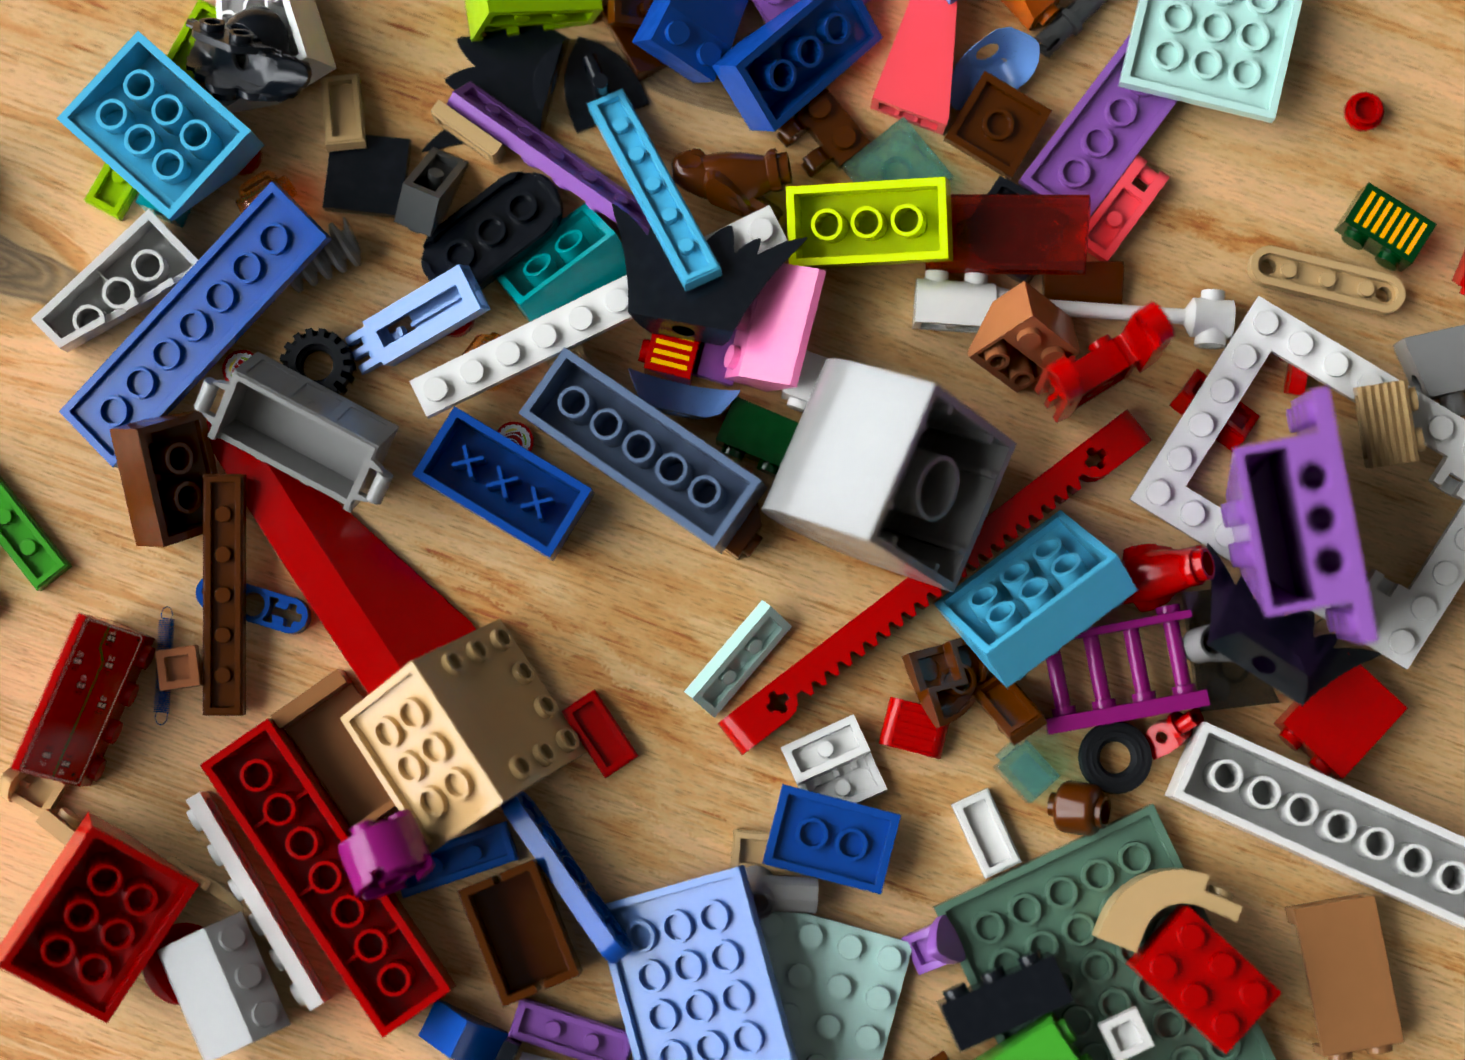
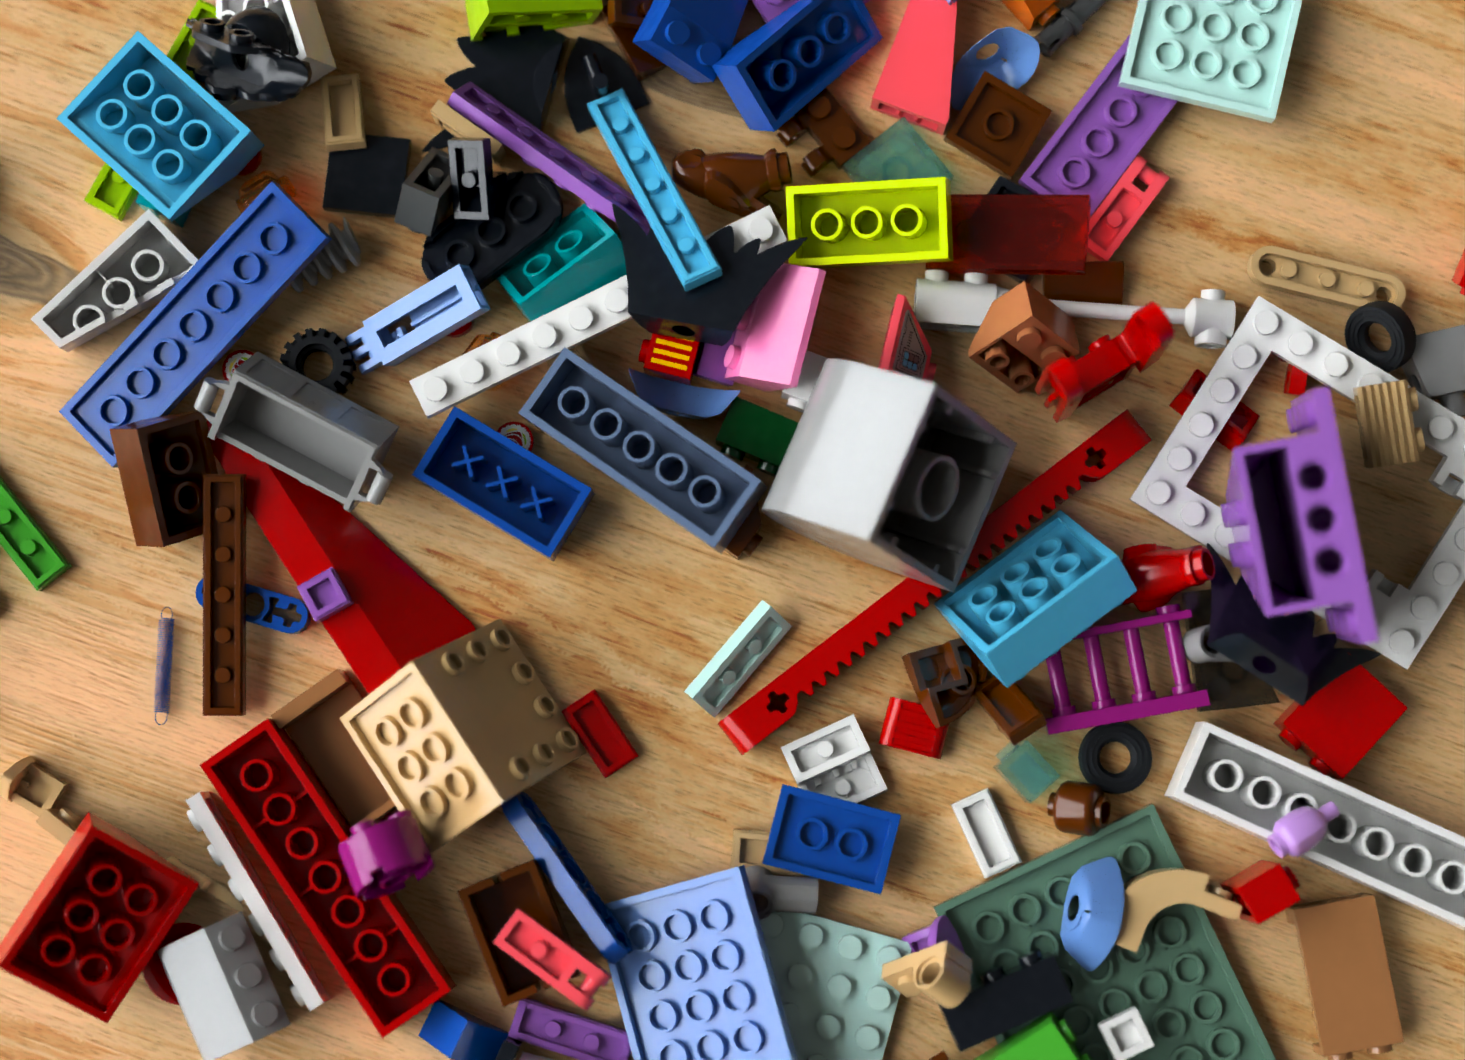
(84, 701): red slope -> none
(179, 668): nougat tile -> none
(325, 595): none -> medium lavender tile
(466, 857): blue tile -> none
(473, 181): none -> black slope
(551, 958): none -> coral plate
(905, 344): none -> slope
(937, 971): none -> tan plate
(1102, 893): none -> medium blue piece
(1177, 728): red piece -> none
(1203, 978): red brick -> none
(1263, 890): none -> red brick
(1301, 829): none -> lavender plant
(1363, 111): red plate -> none
(1384, 228): dark green brick -> none
(1396, 323): none -> black tyre

